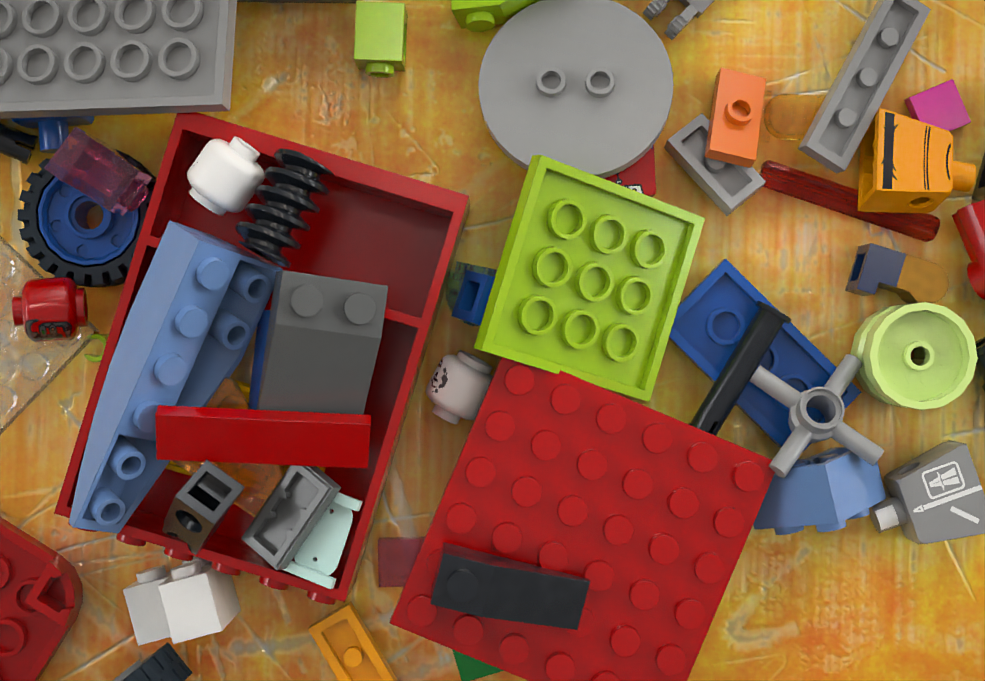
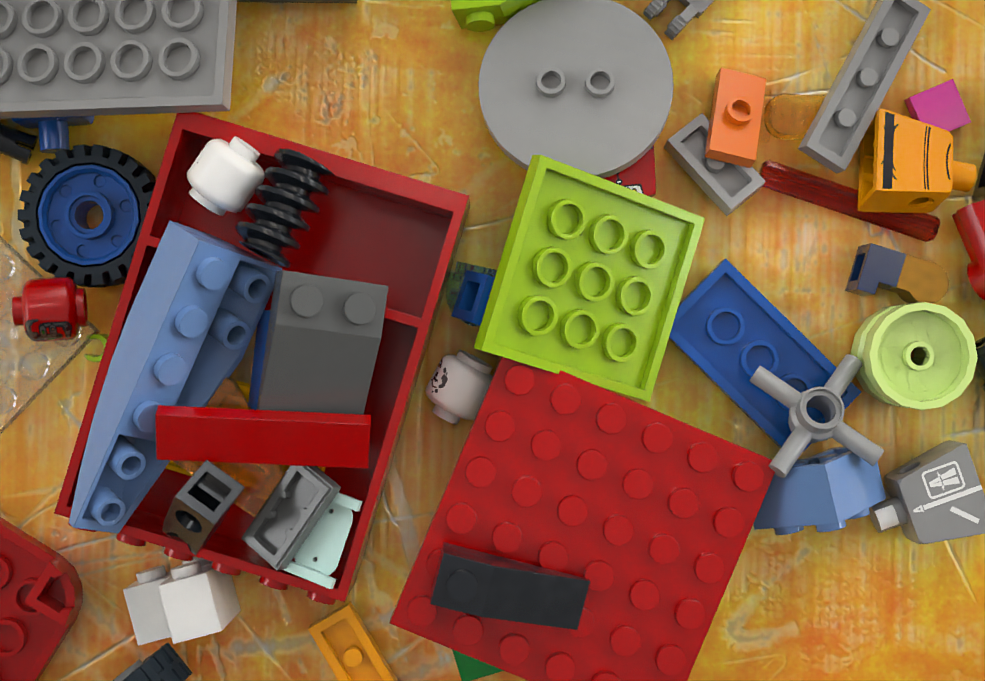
(99, 172): clear pink arch -> none
(380, 38): lime brick -> none
(396, 559): clear pink tile -> none
(739, 368): black pin -> none

